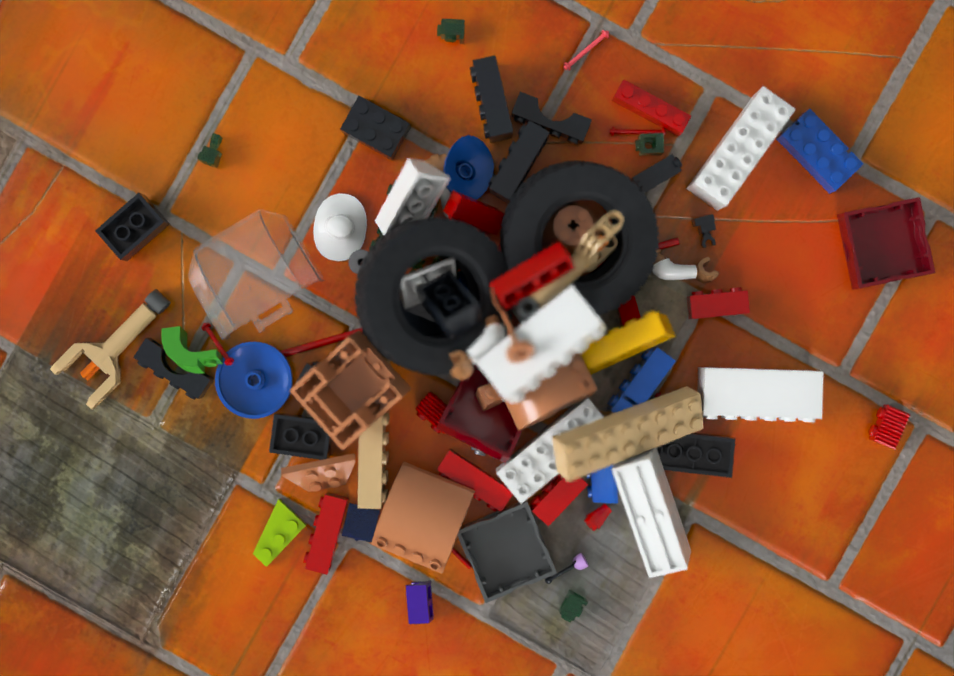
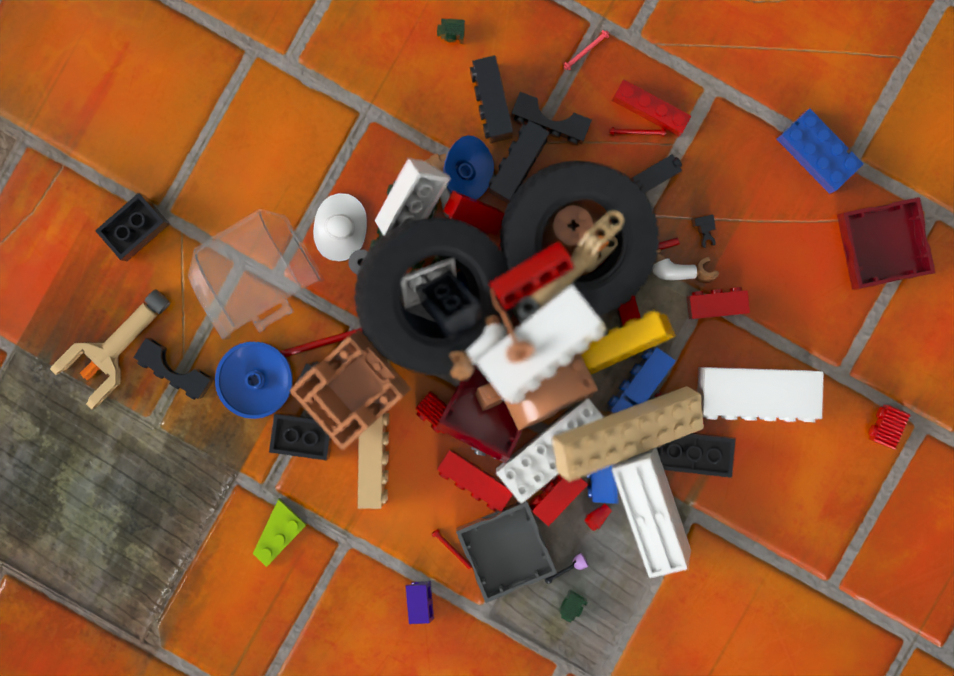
(175, 345): bright green arch -> none
(210, 155): clear green piece -> none
(228, 360): red axle -> none
(321, 473): nougat wing -> none
(326, 534): red brick -> none
(360, 523): clear blue piece -> none
(375, 127): black brick -> none
(422, 517): nougat slope -> none
(656, 141): clear green brick -> none
(740, 148): white brick -> none

